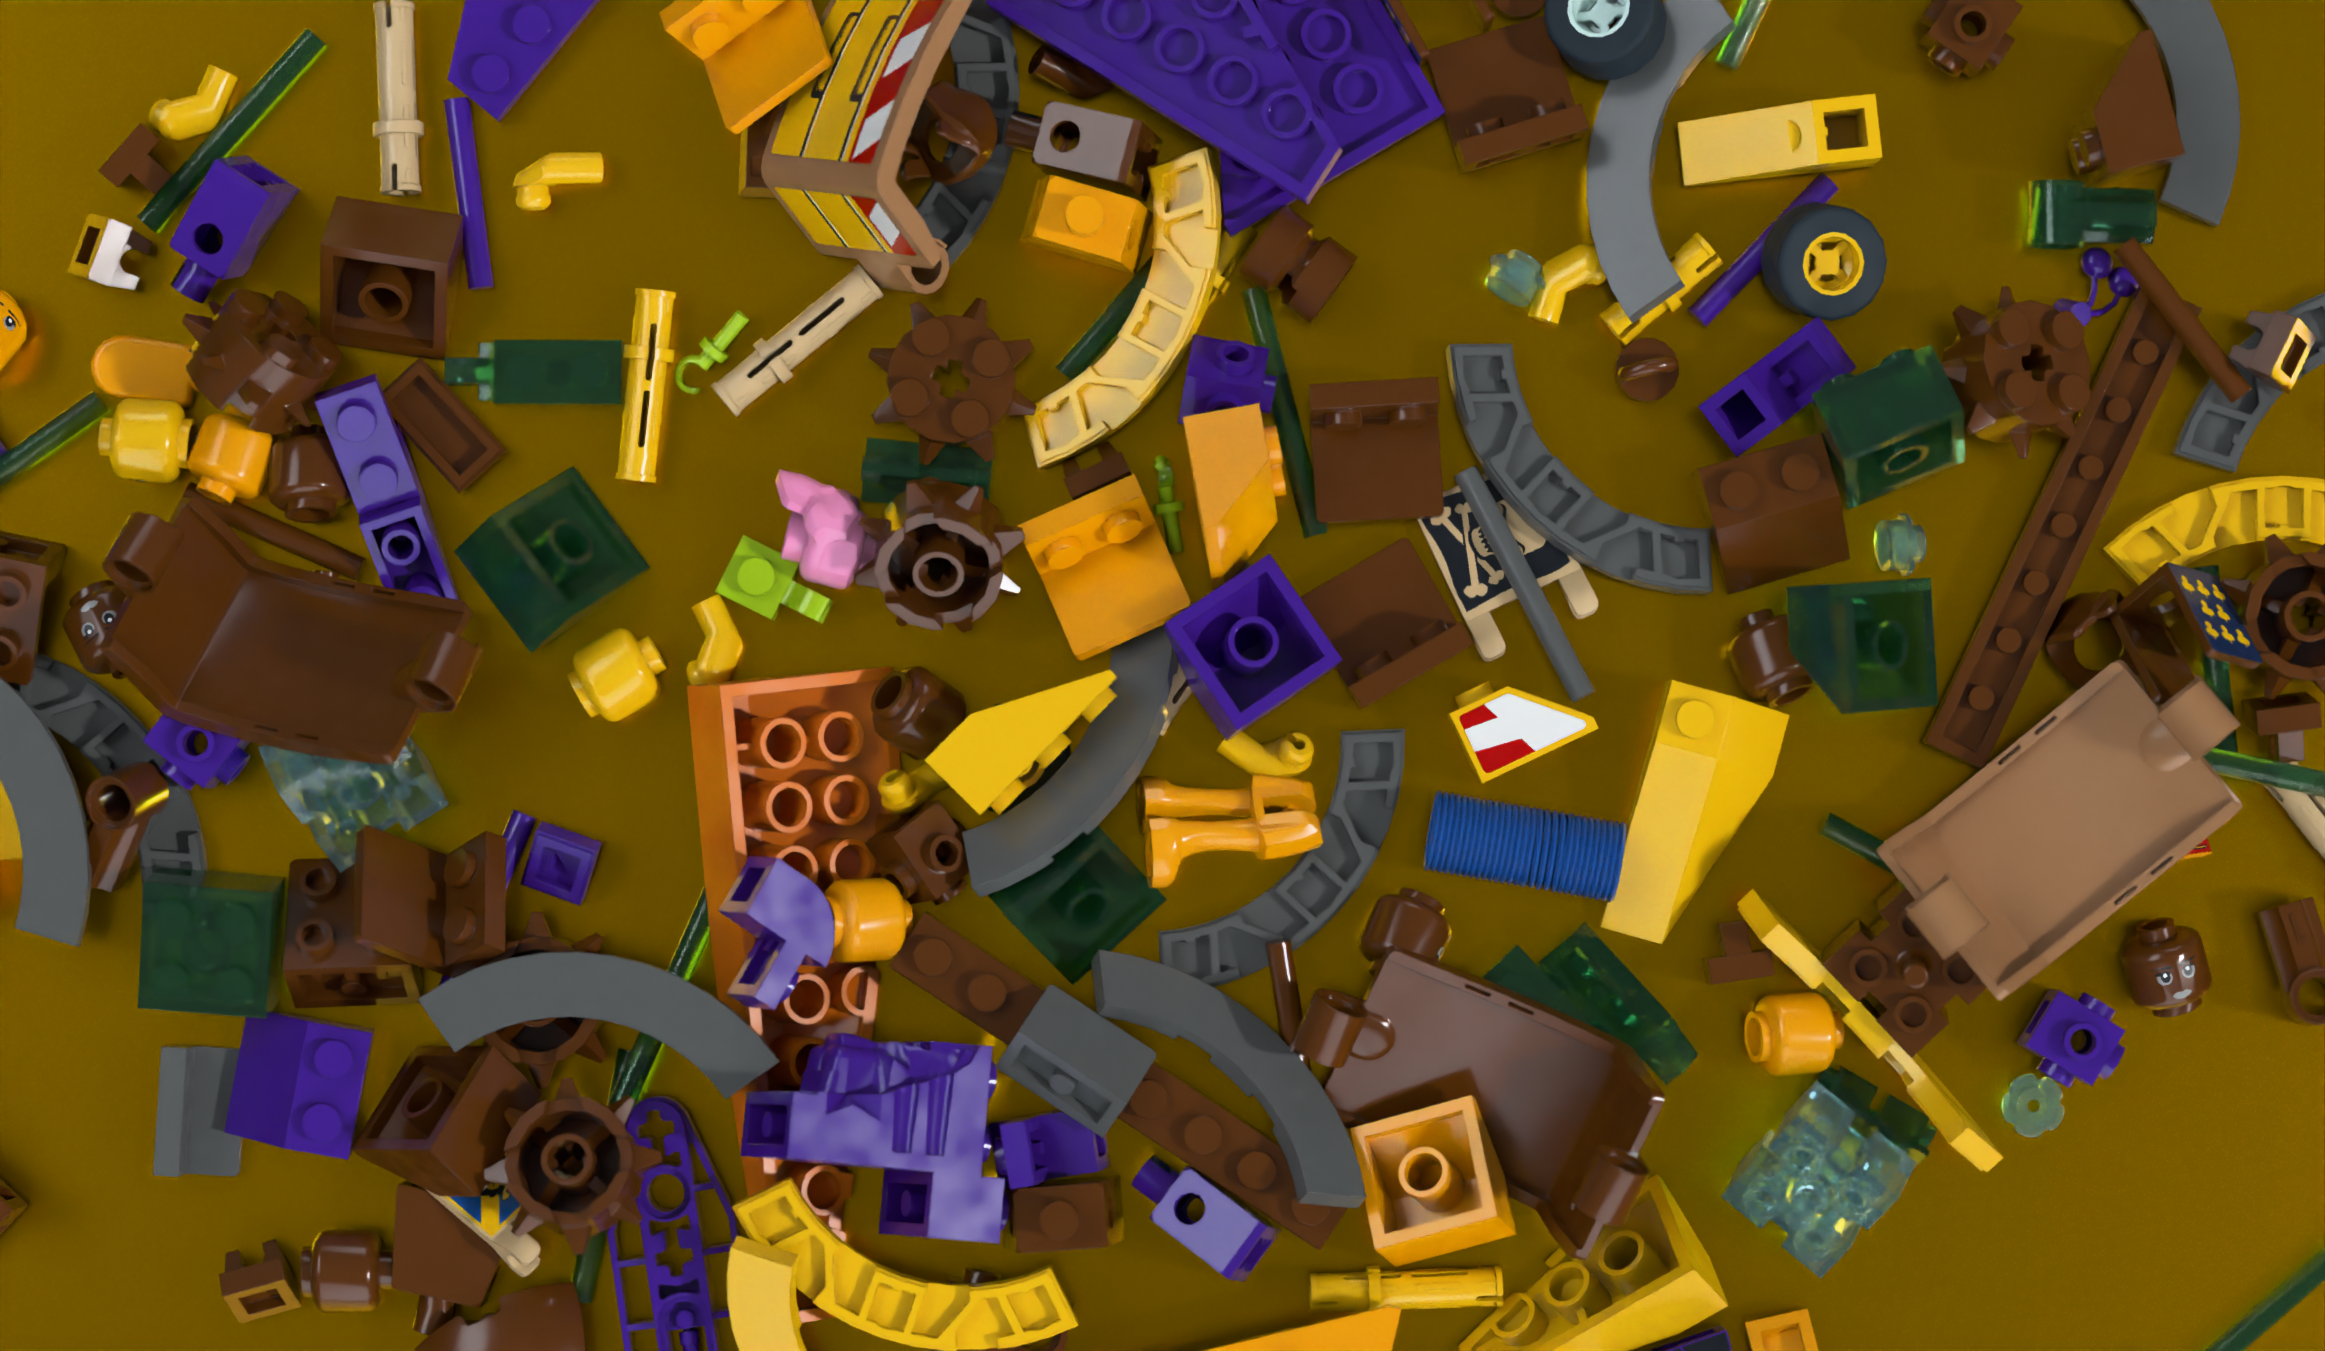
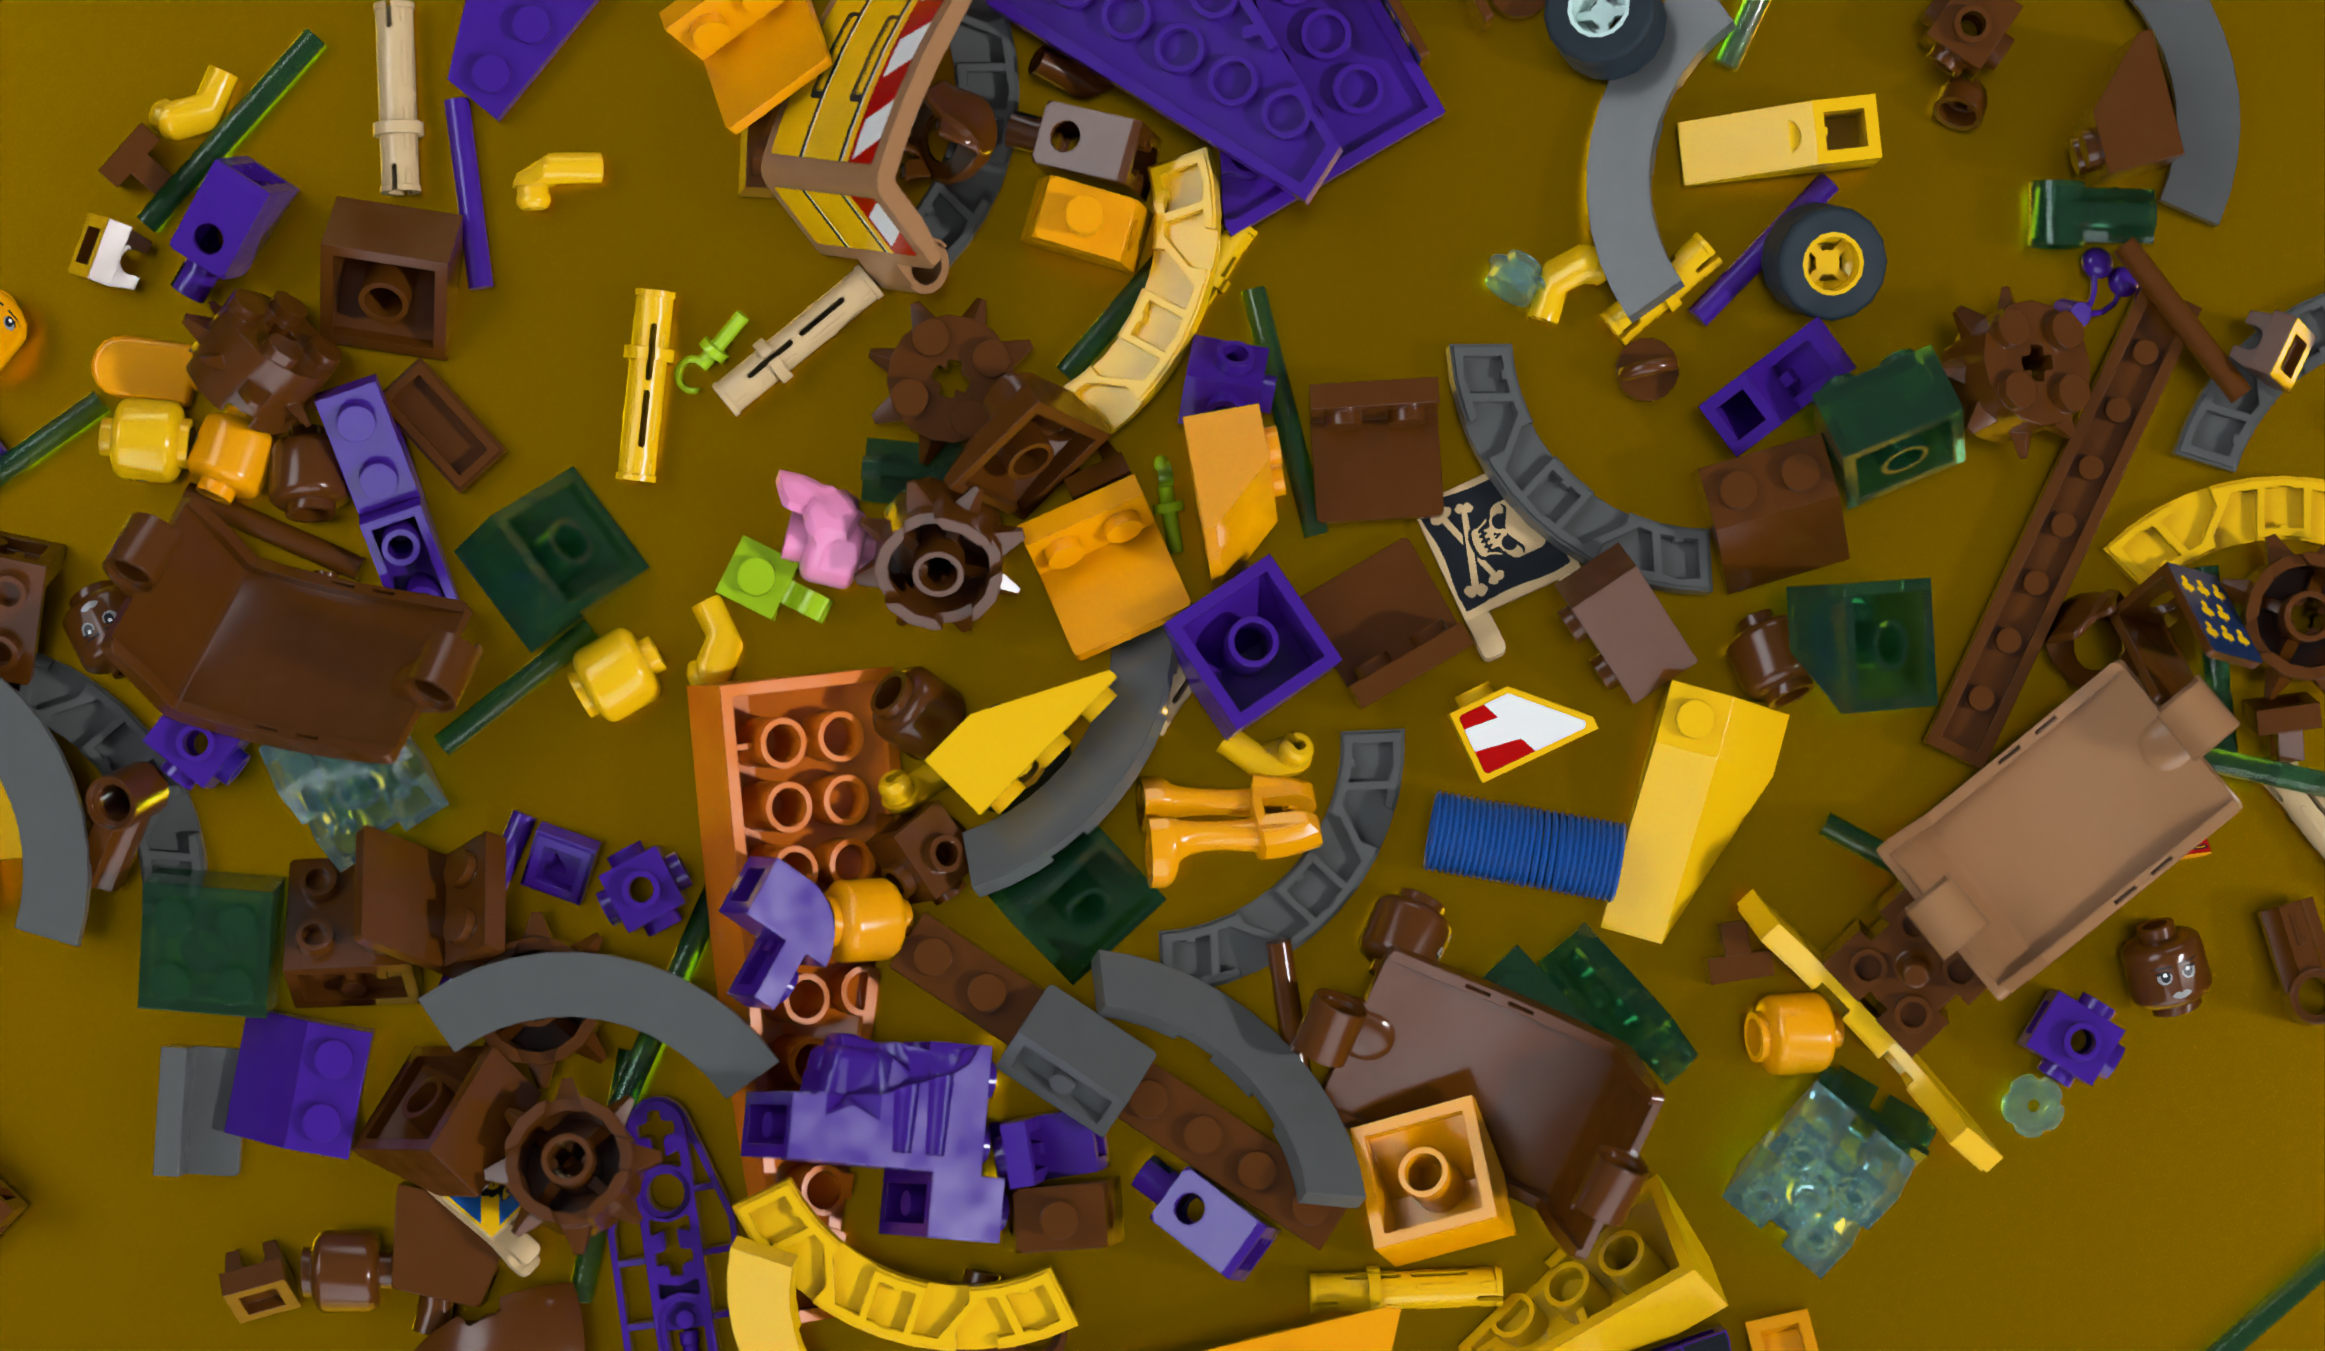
(515, 687): none -> clear green bar
(543, 372): clear green hinge -> none
(669, 888): none -> dark purple brick
(1026, 444): none -> reddish brown slope
(1297, 264): reddish brown wheel -> none
(1505, 94): reddish brown bracket -> none
(1524, 584): dark grey bar -> none
(1625, 624): none -> reddish brown brick
(1899, 544): clear light blue plate -> none
(1958, 115): none -> reddish brown hinge

